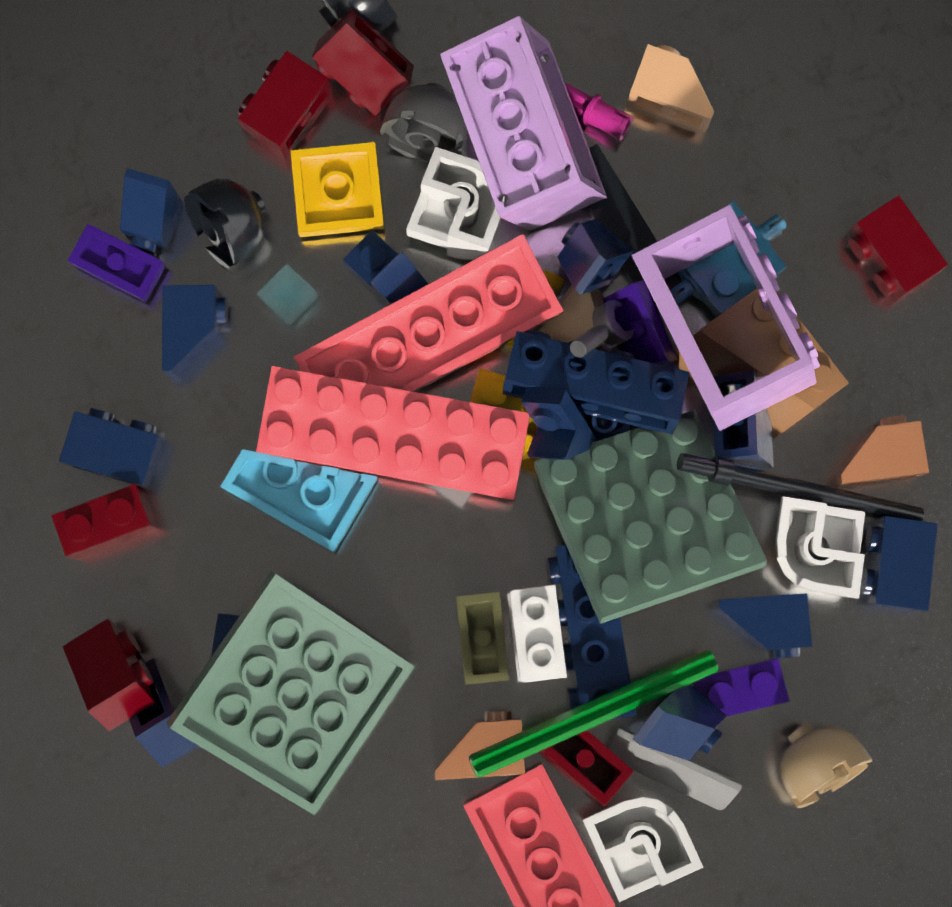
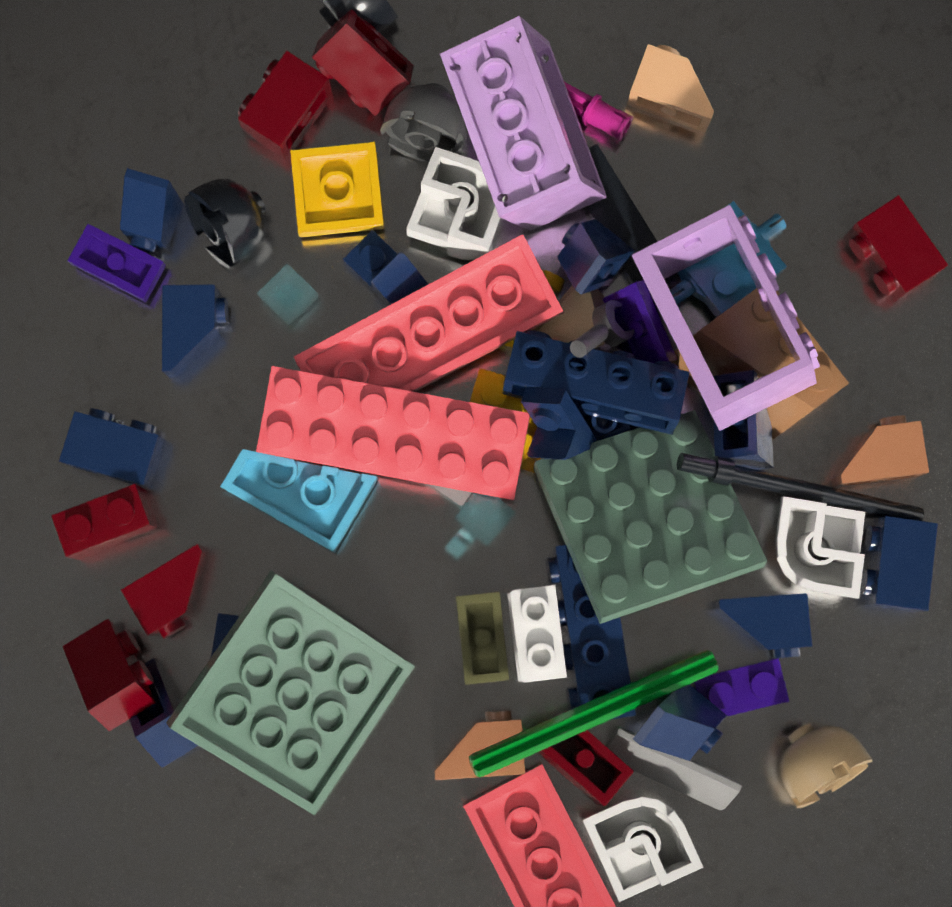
(168, 593): none -> dark red slope
(482, 520): none -> clear light blue plate

